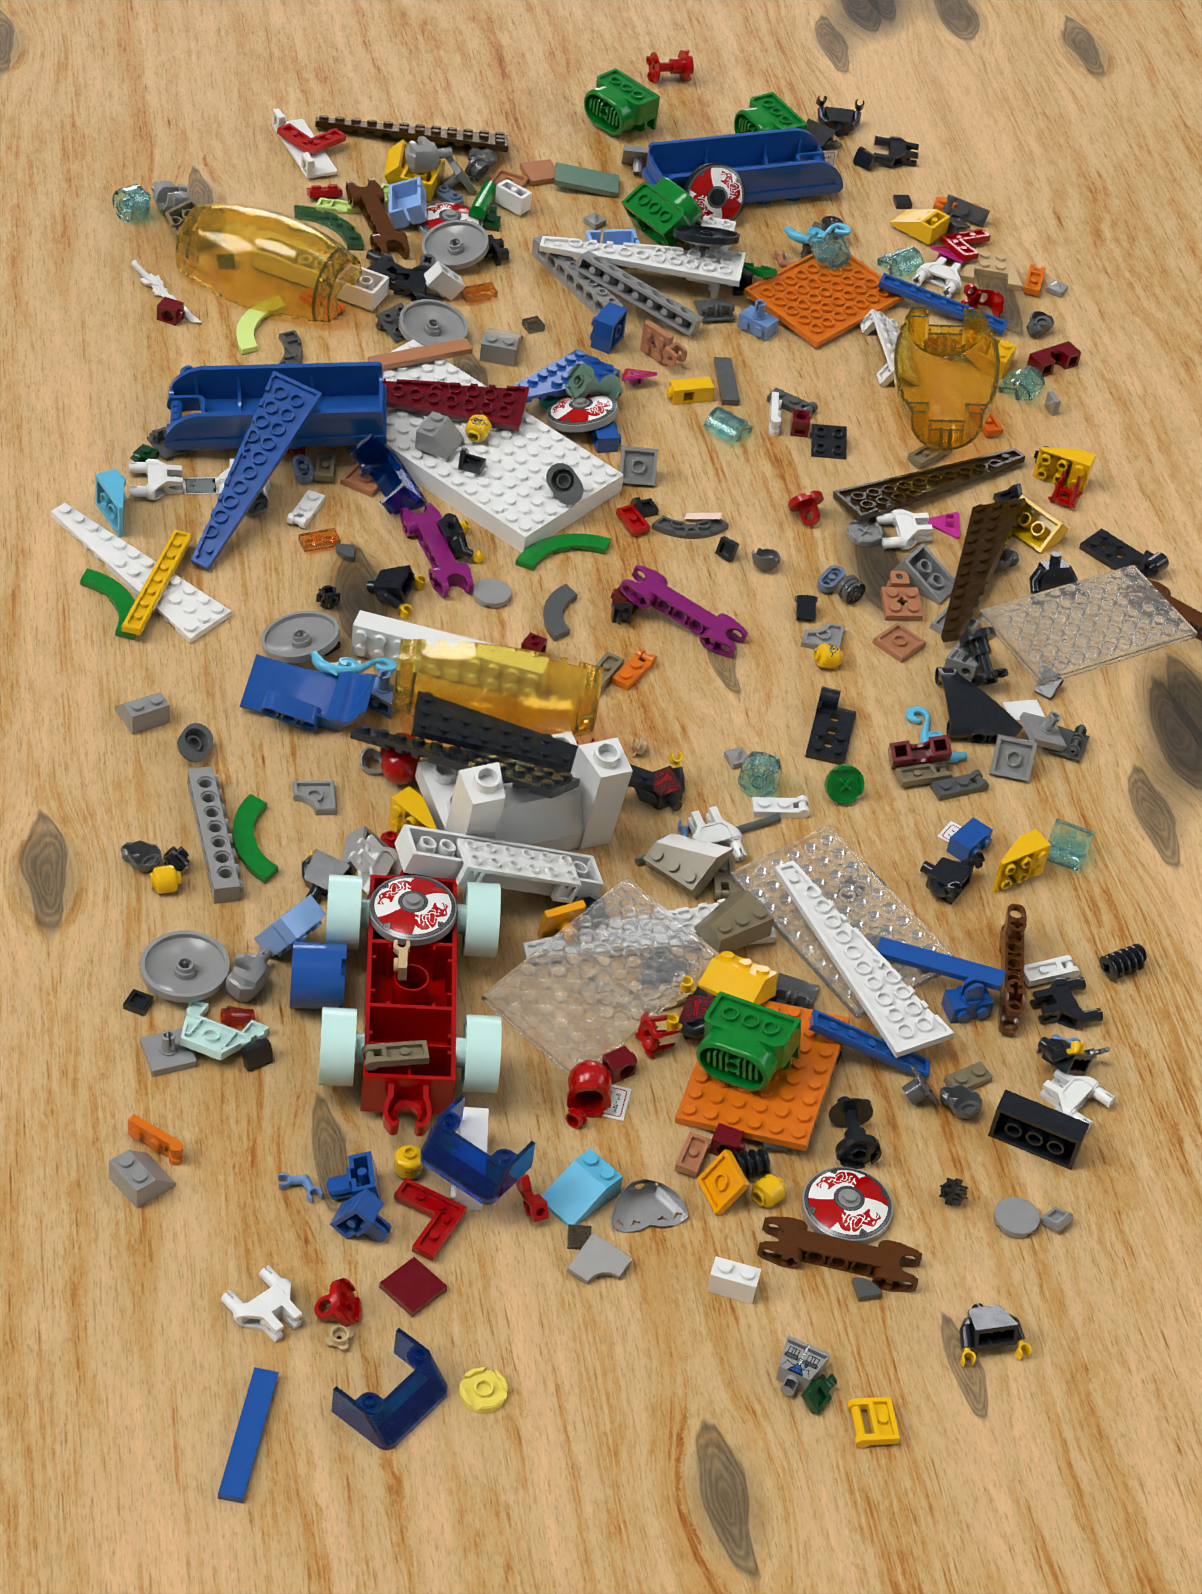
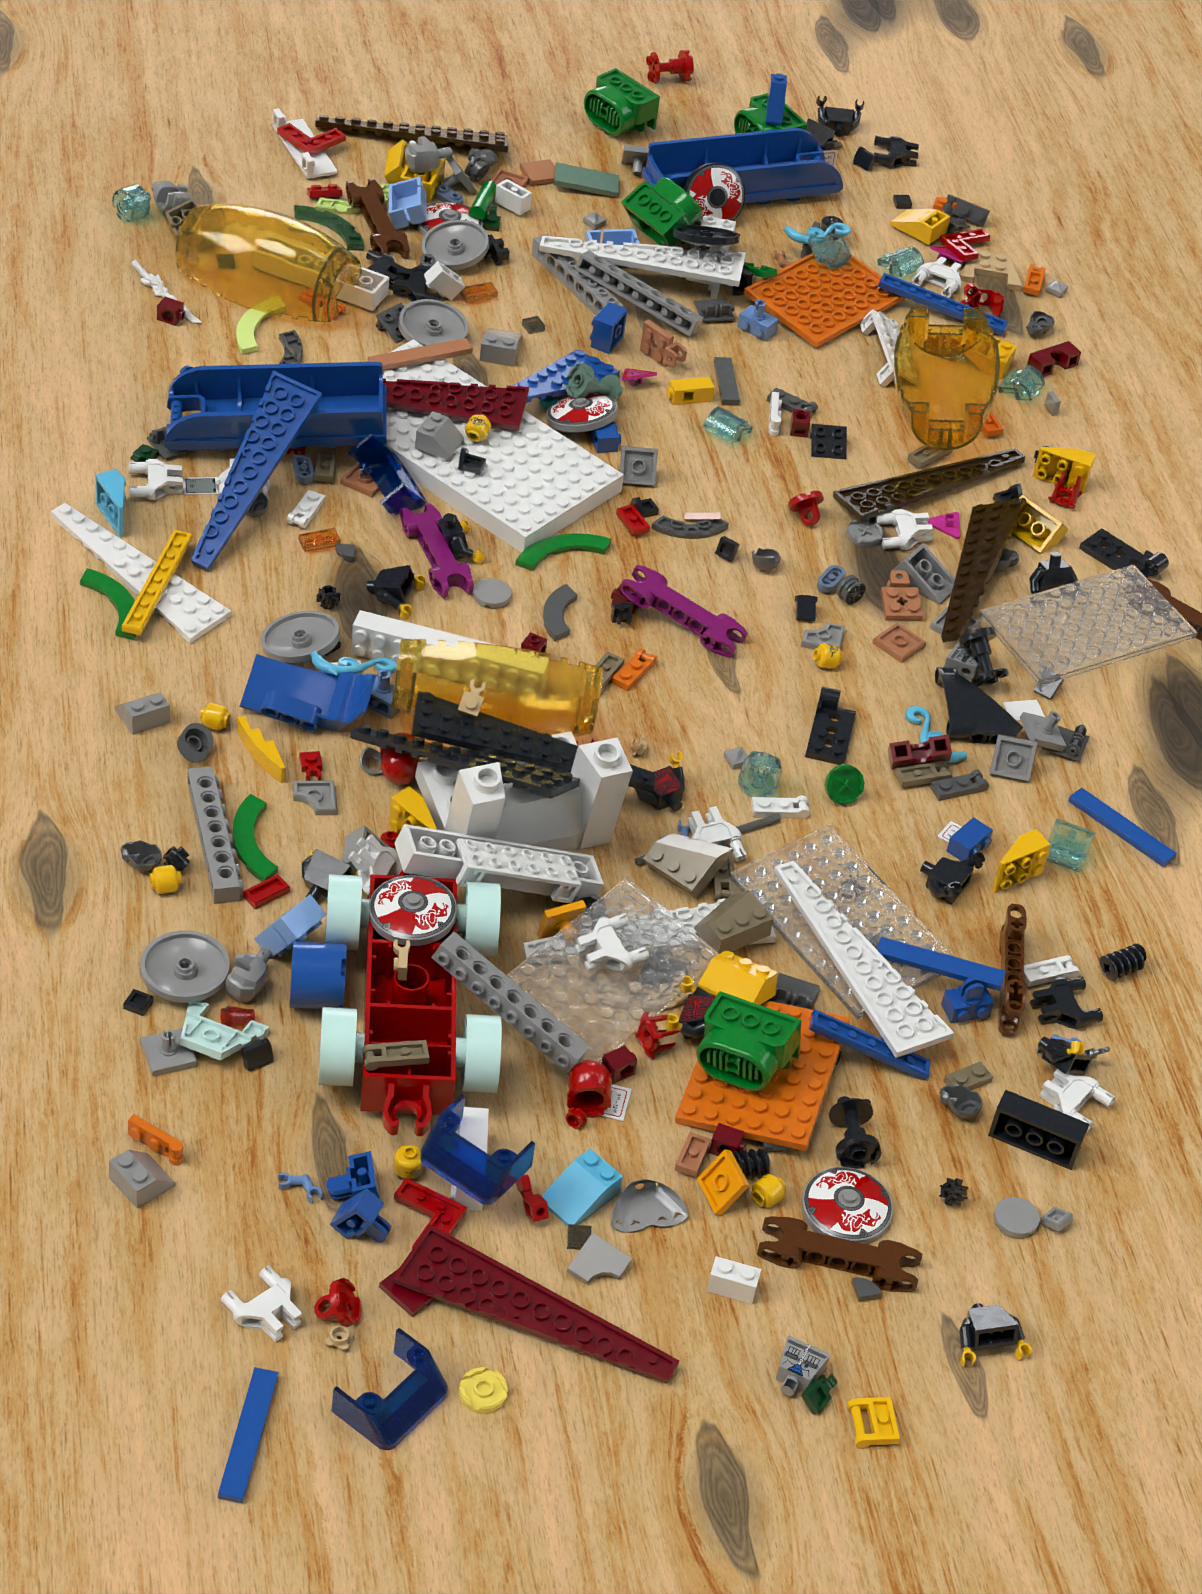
(215, 716): none -> yellow head
(262, 751): none -> yellow slope
(266, 891): none -> red tile
(311, 764): none -> red plate
(471, 701): none -> tan plate
(473, 1281): none -> dark red wing
(510, 1002): none -> light grey brick
(564, 483): dark grey piece -> none
(607, 946): none -> white connector
(776, 99): none -> blue slope
(918, 1089): dark grey wheel -> none
(1122, 827): none -> blue tile

